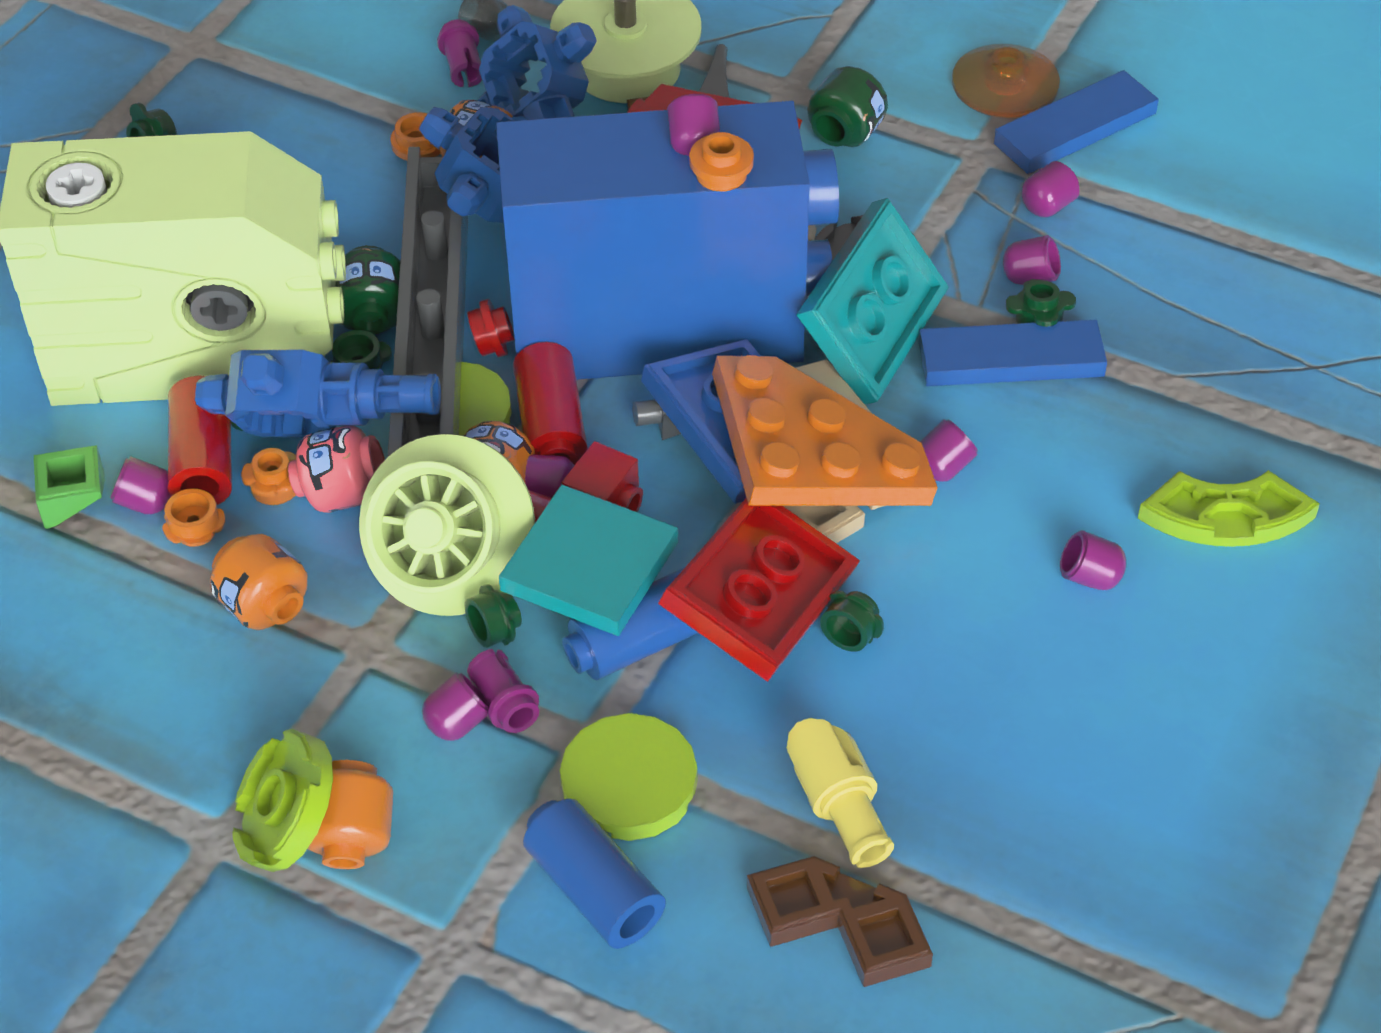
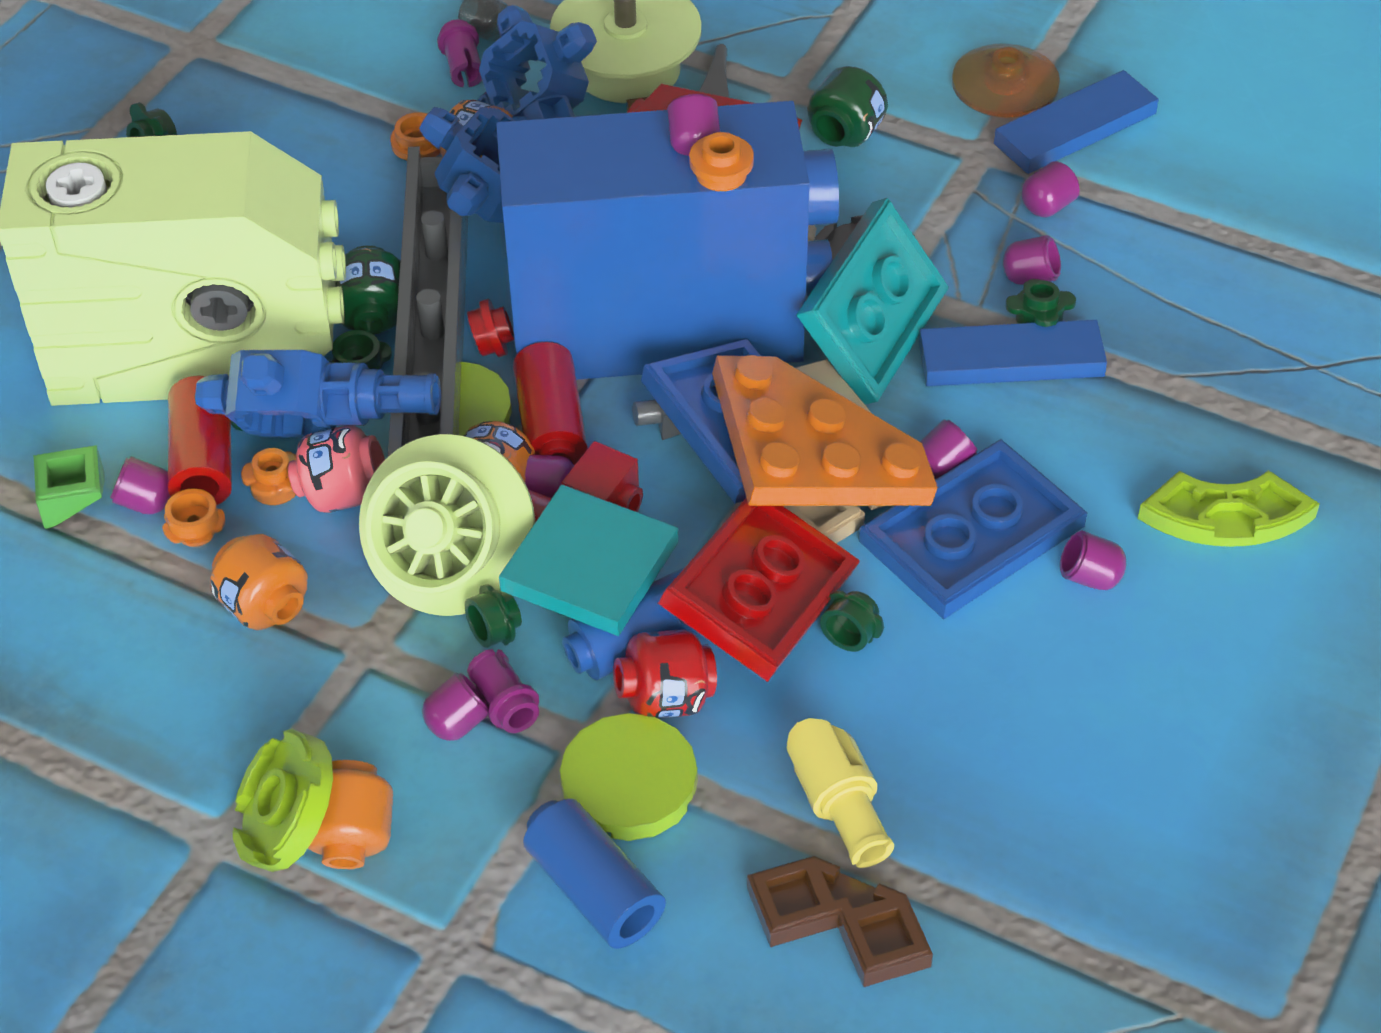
(666, 674): none -> red head
(979, 530): none -> blue tile

